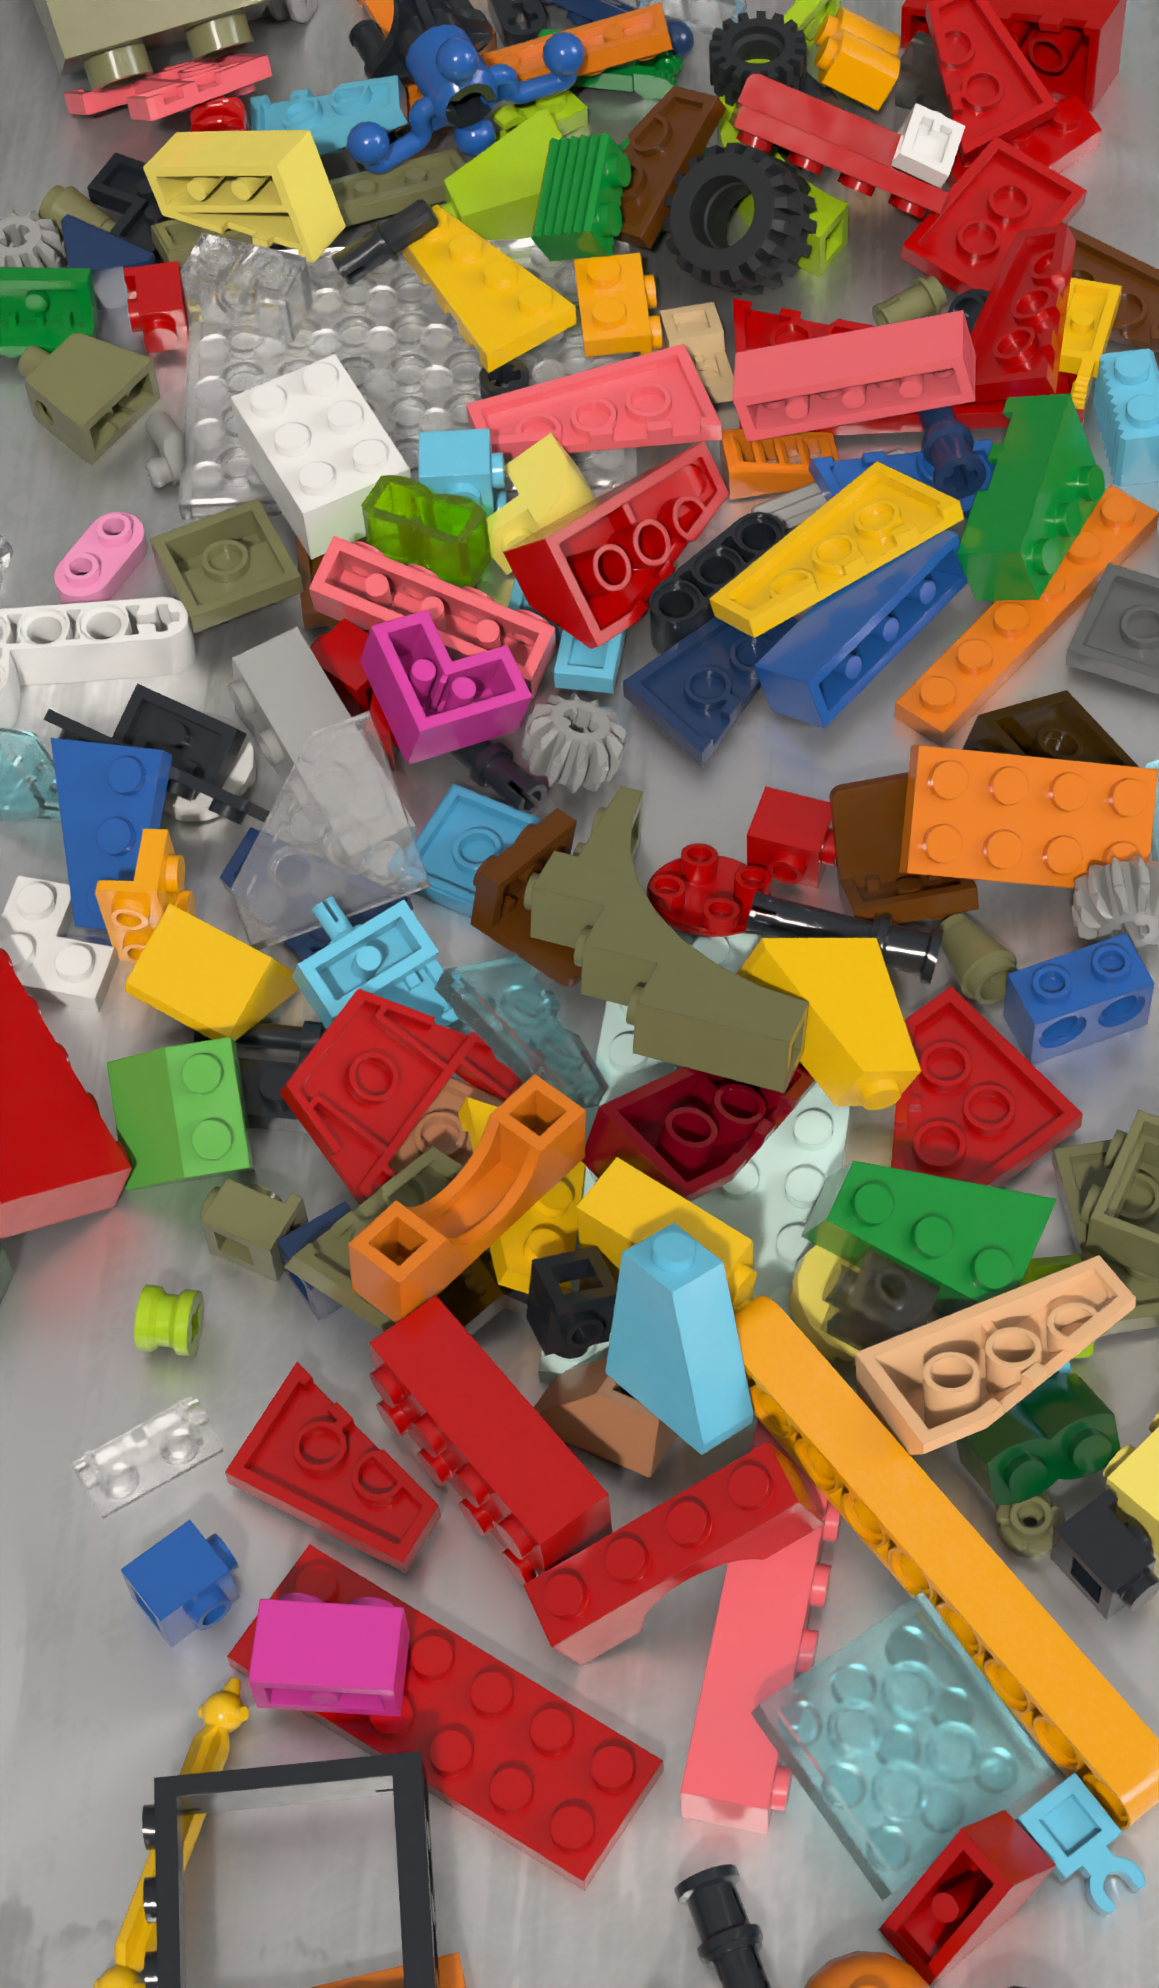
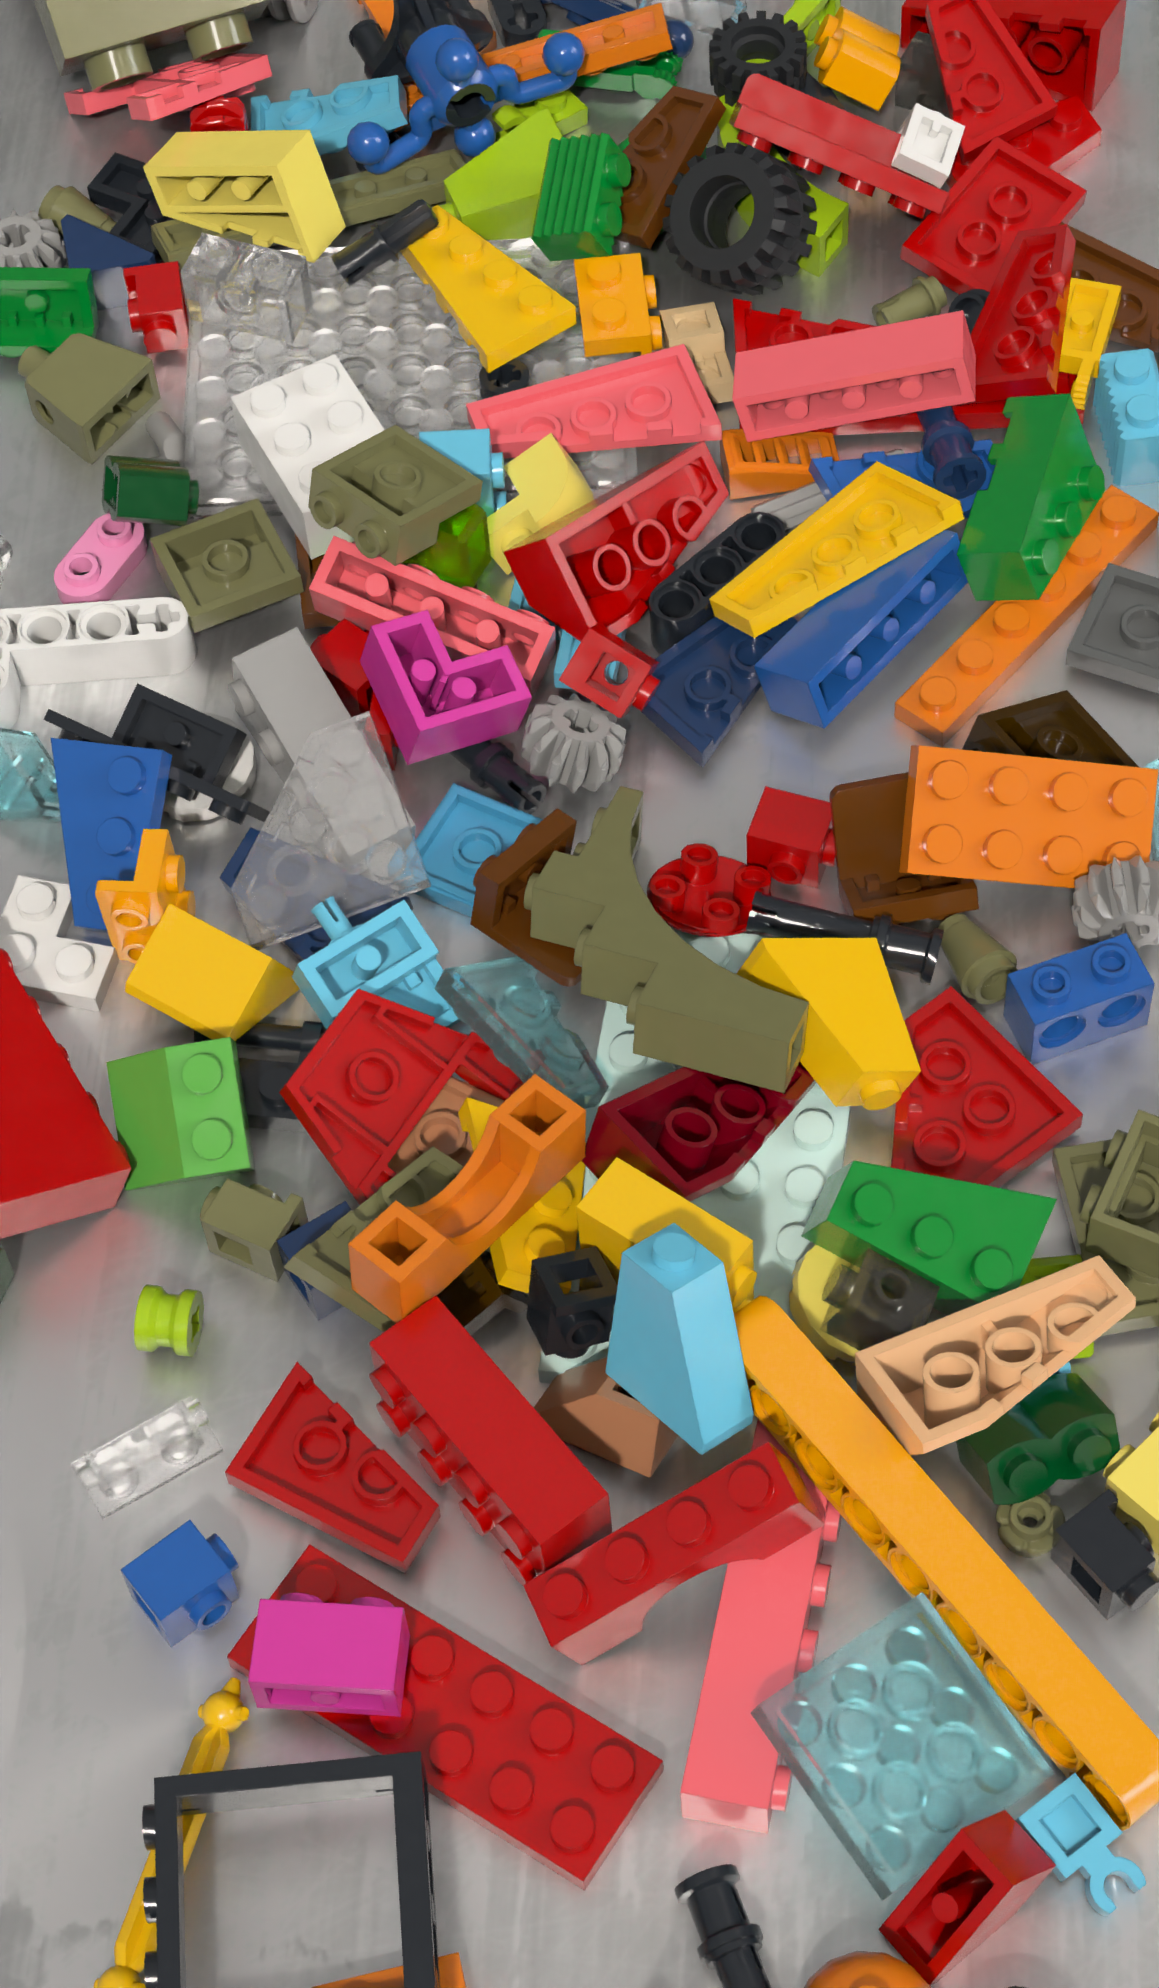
(148, 491): none -> dark green brick
(390, 494): none -> olive plate
(589, 672): none -> red brick

